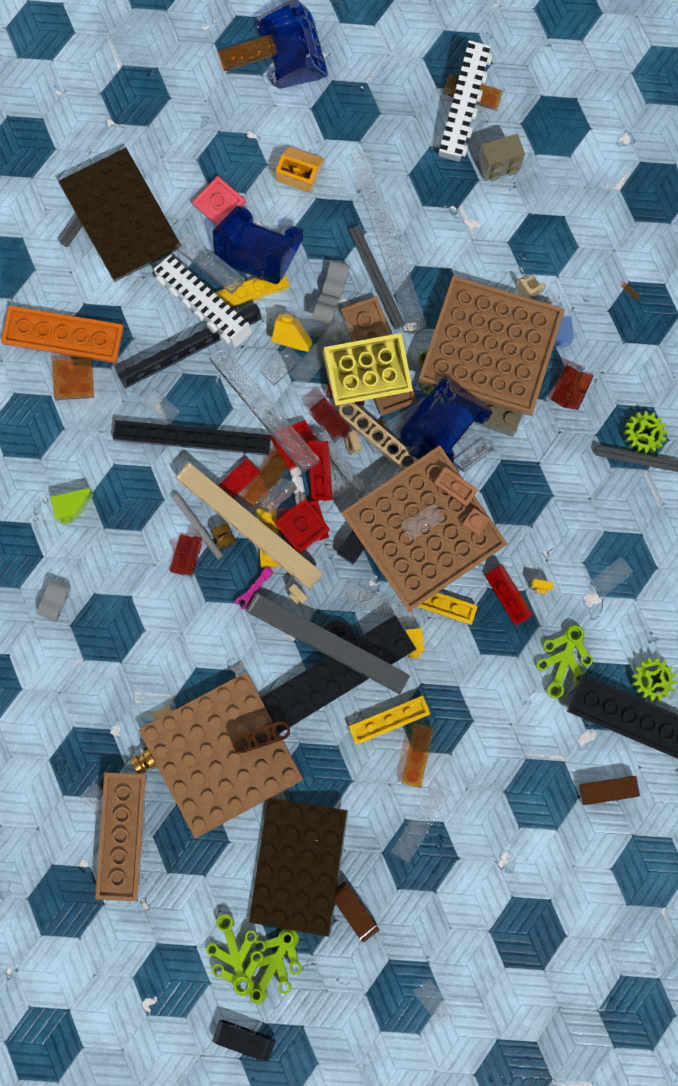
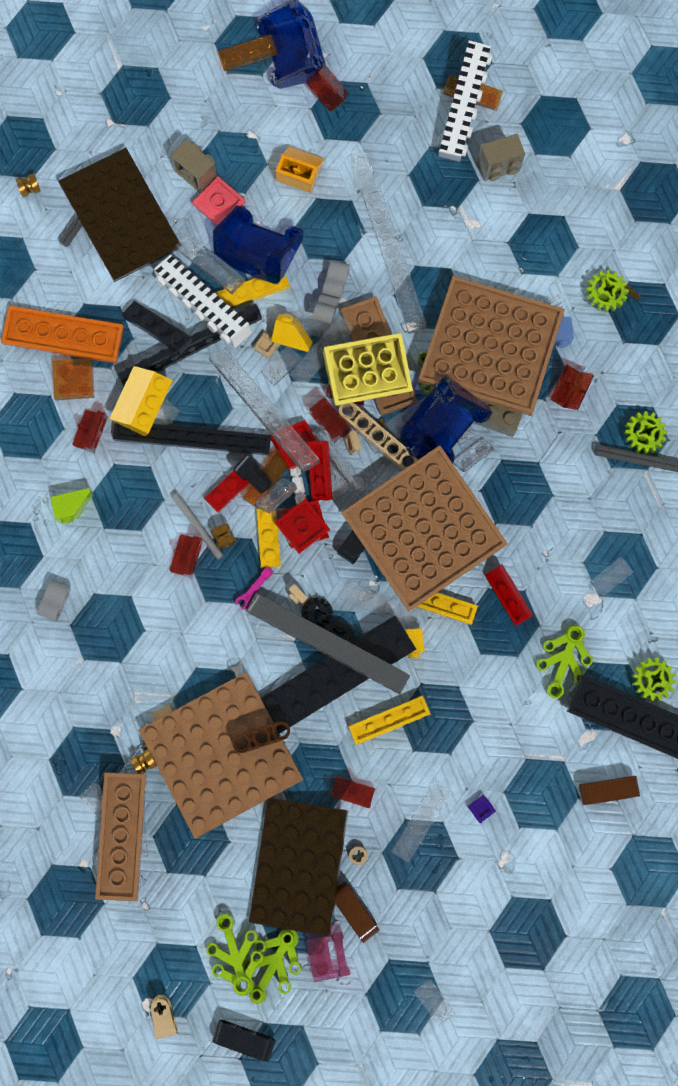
(32, 182): none -> pearl gold wheel
(90, 430): none -> clear red panel
(140, 400): none -> yellow slope
(157, 327): none -> black plate
(163, 1020): none -> tan piece
(193, 165): none -> dark tan brick
(248, 470): none -> black piece
(249, 526): tan beam -> none
(265, 346): none -> tan tile
(321, 959): none -> clear pink plate
(324, 606): none -> black gear
(327, 88): none -> clear red panel
(352, 792): none -> clear red panel
(363, 858): none -> tan bush
(377, 277): dark grey axle -> none
(417, 755): clear orange plate -> none
(422, 522): clear plate -> none
(455, 486): nougat plate -> none
(476, 522): nougat plate -> none
(481, 809): none -> dark purple tile
(530, 287): tan panel -> none
(541, 586): yellow plate -> none
(610, 283): none -> lime gear

